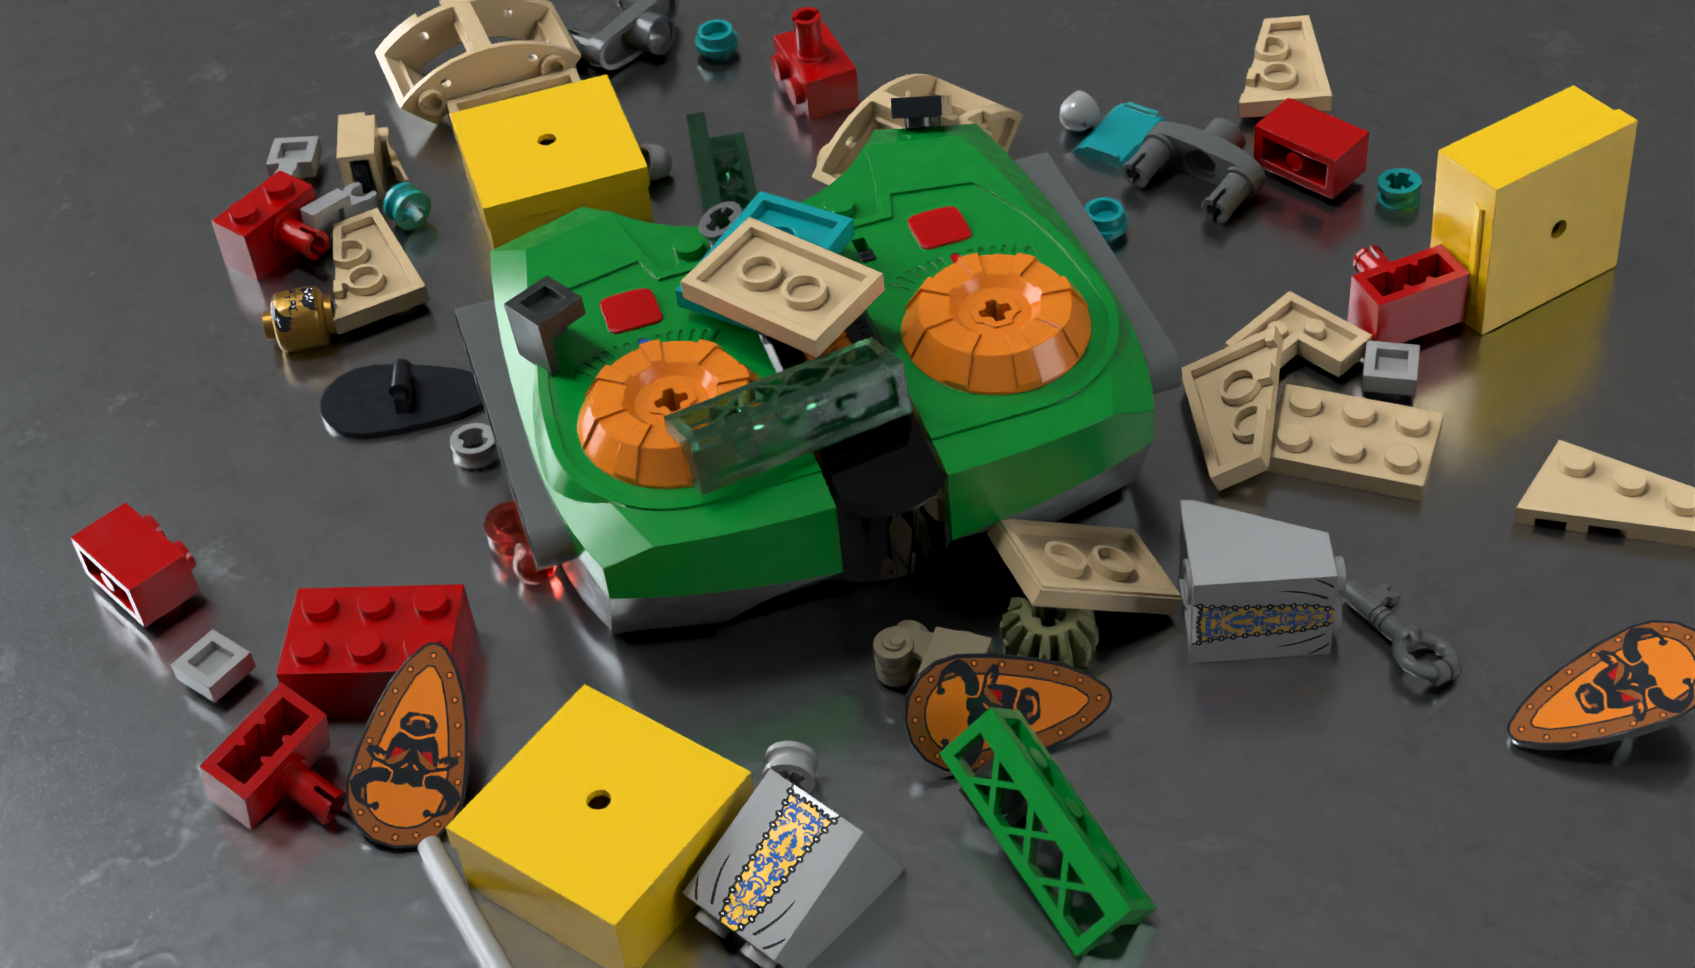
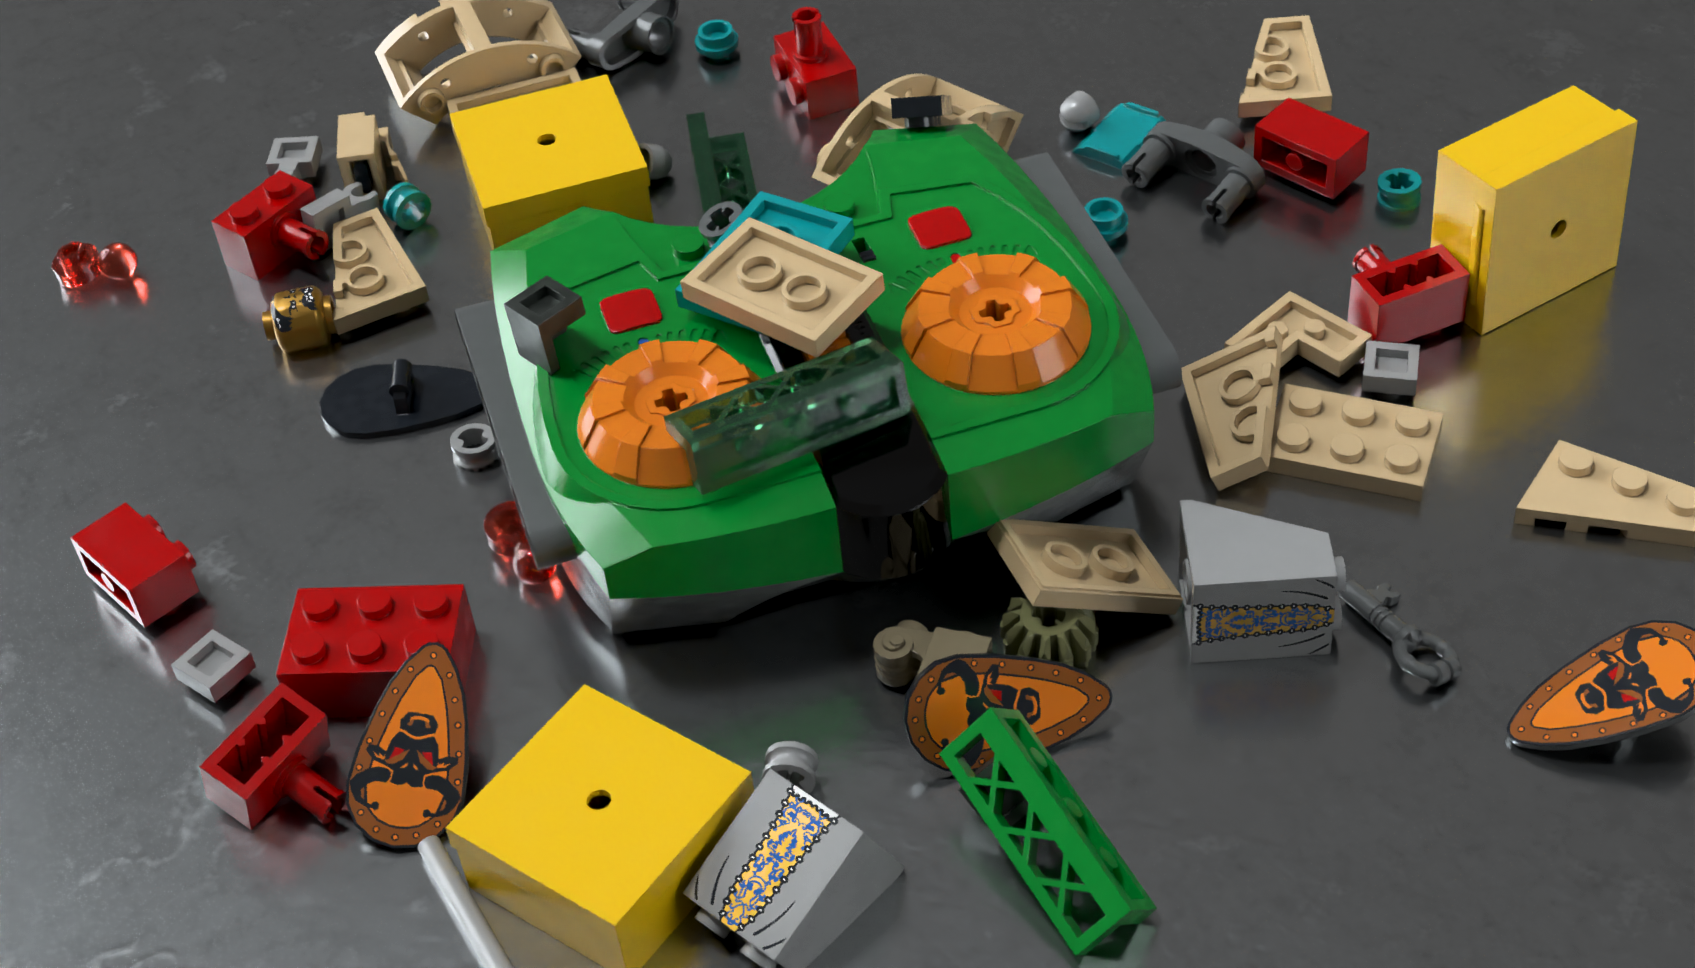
(81, 263): none -> clear red plate

